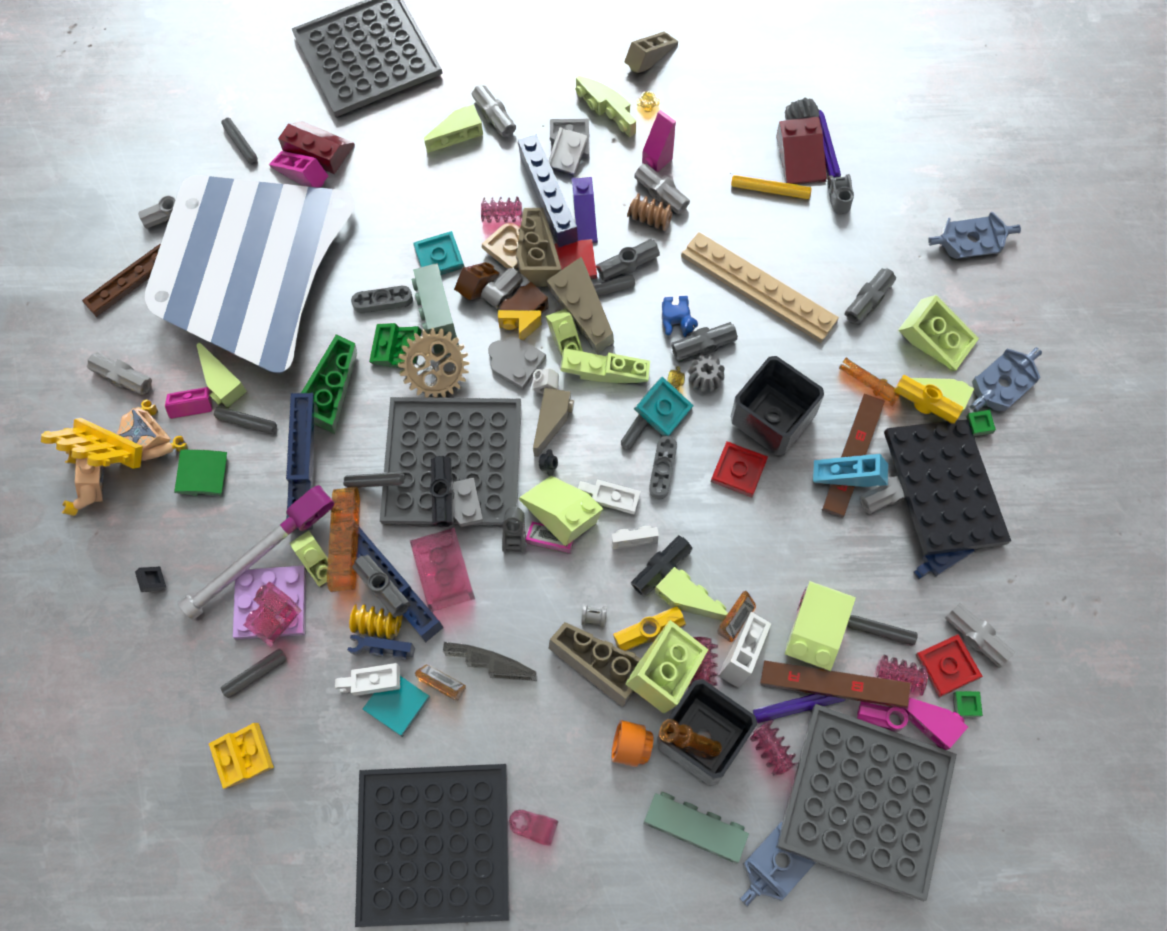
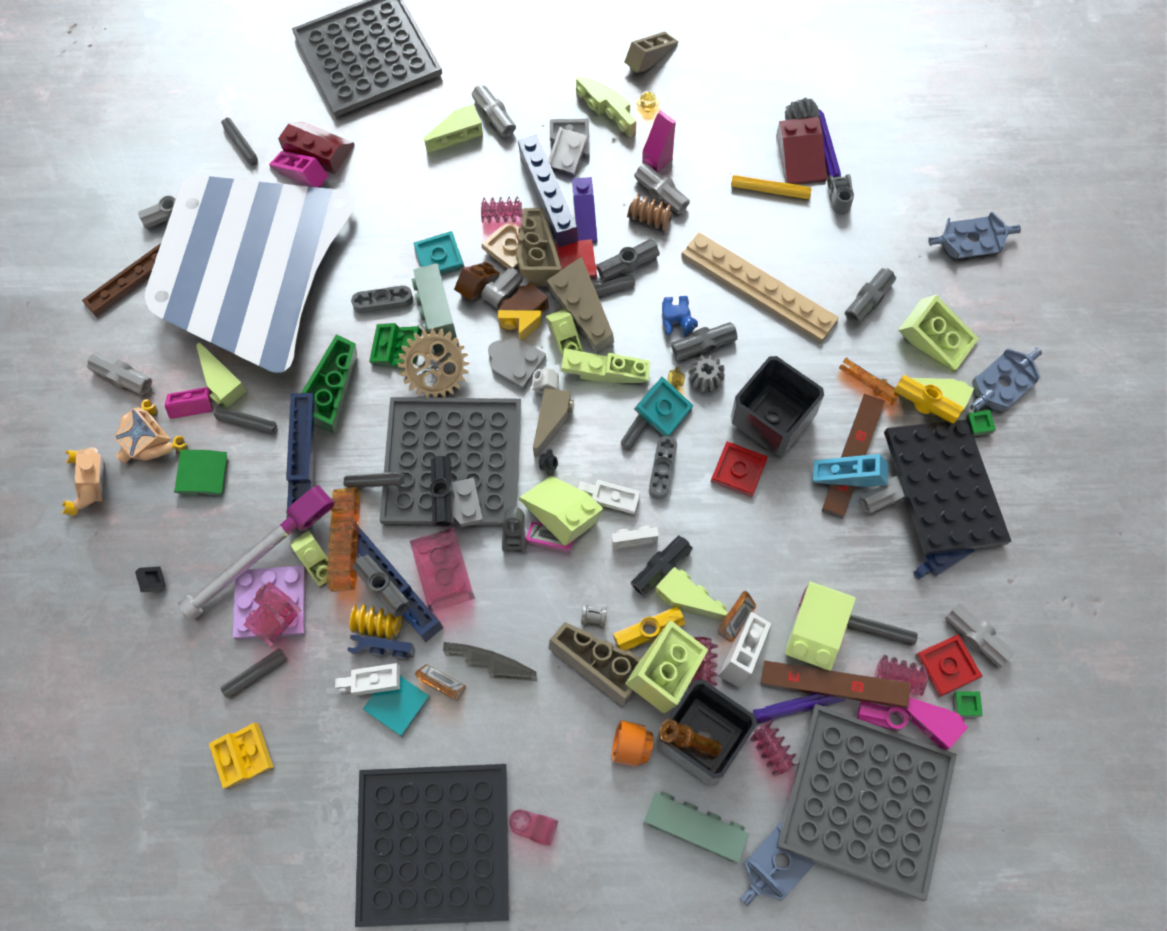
(96, 444): yellow fence -> none

